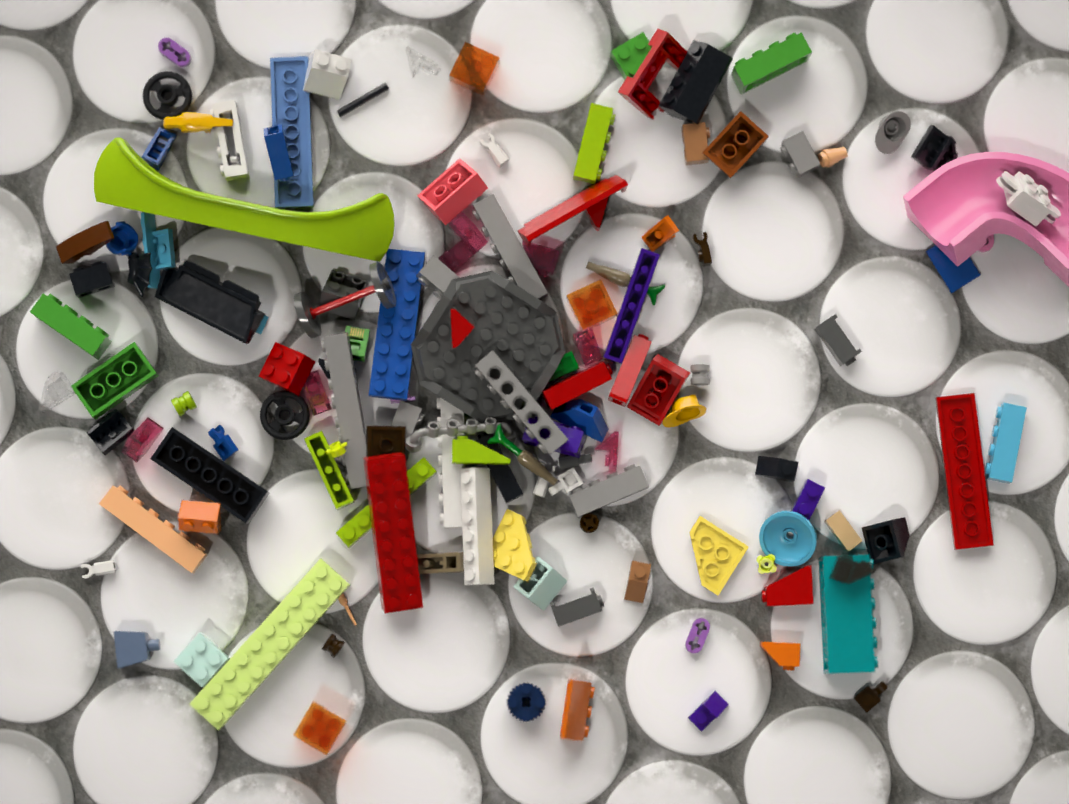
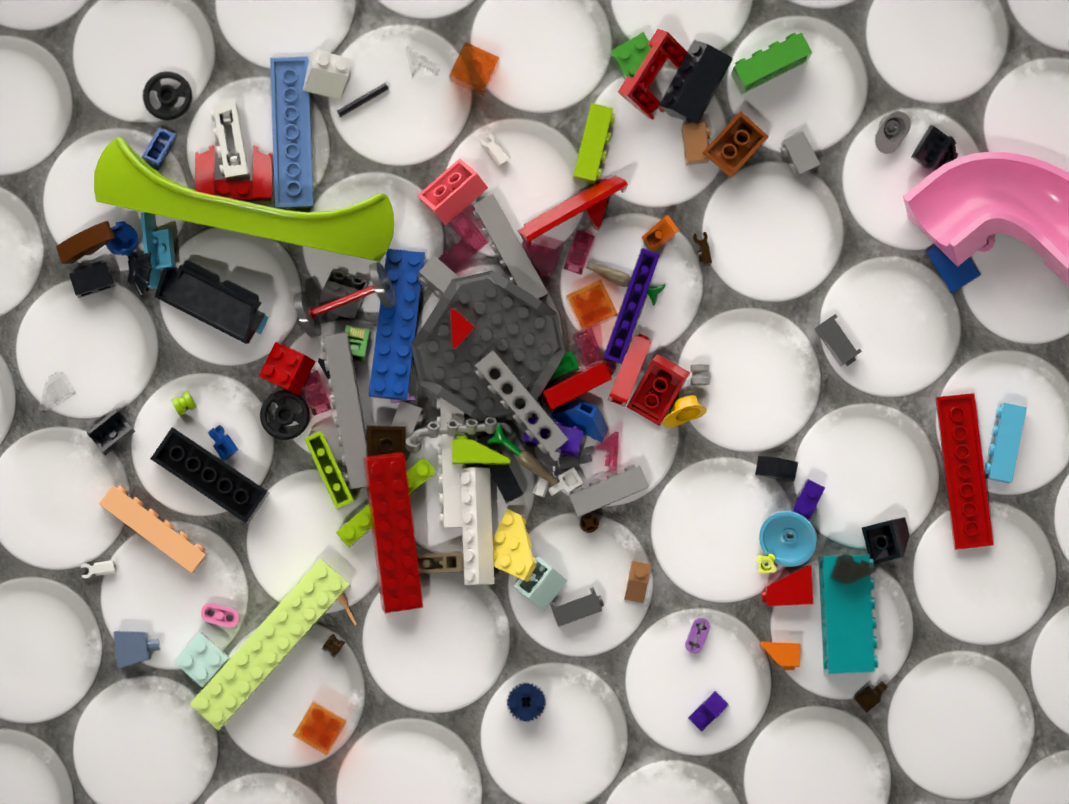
(75, 329): bright green brick -> none
(114, 380): bright green brick -> none
(142, 439): clear pink slope -> none
(172, 55): medium lavender beam -> none
(195, 122): yellow animal -> none
(199, 517): orange slope -> none
(220, 616): none -> bright pink plate
(243, 190): none -> red wedge
(278, 153): blue slope -> none
(337, 449): neon yellow plate -> none
(576, 710): orange slope -> none
(578, 252): none -> clear pink slope
(715, 554): light yellow plate -> none
(831, 156): light nougat cone -> none
(843, 531): tan slope -> none
(1027, 198): white brick -> none

